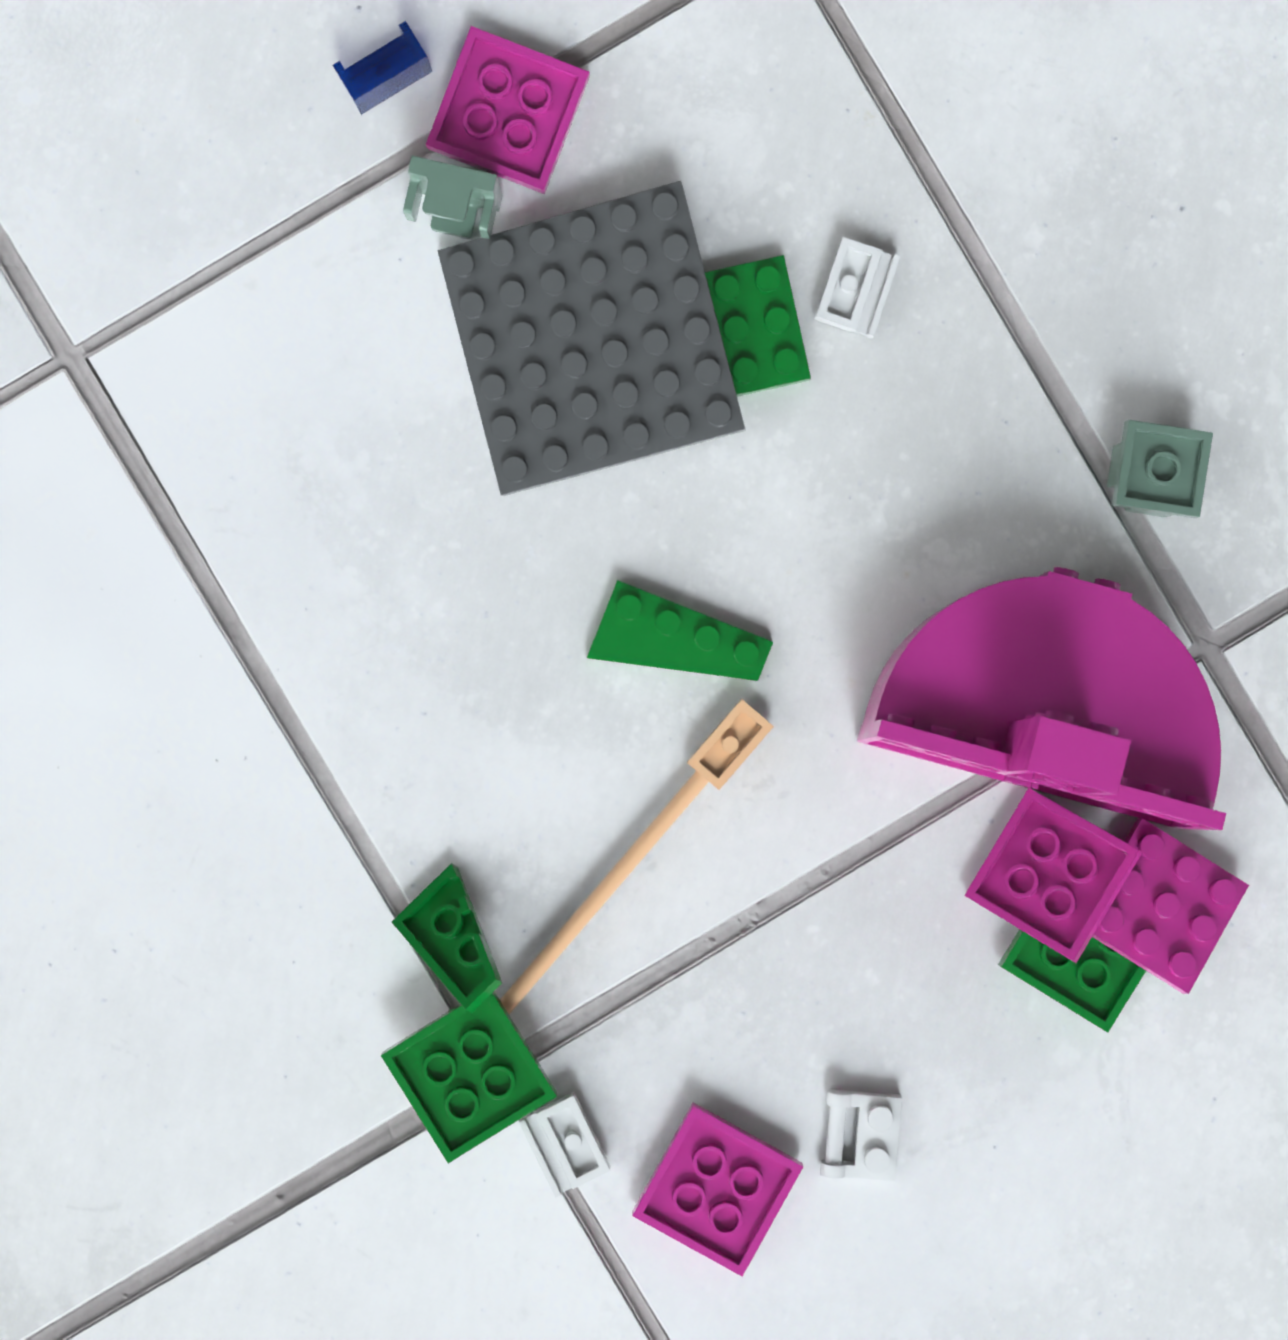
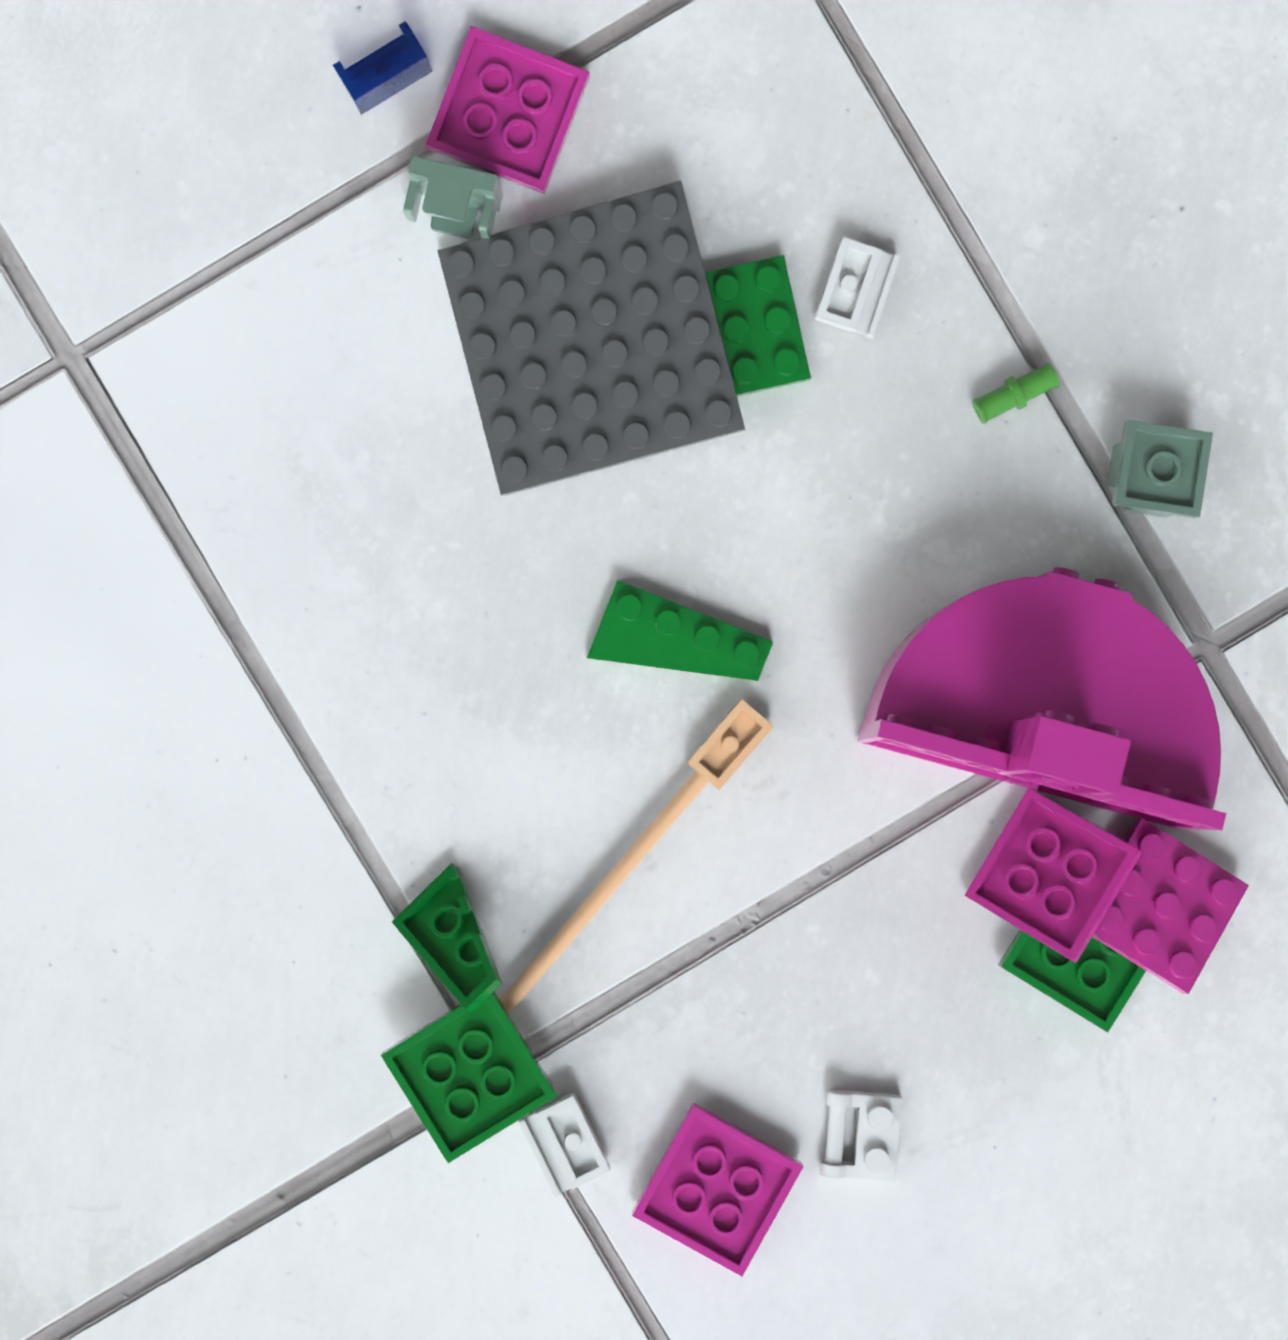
(1015, 393): none -> bright green pin

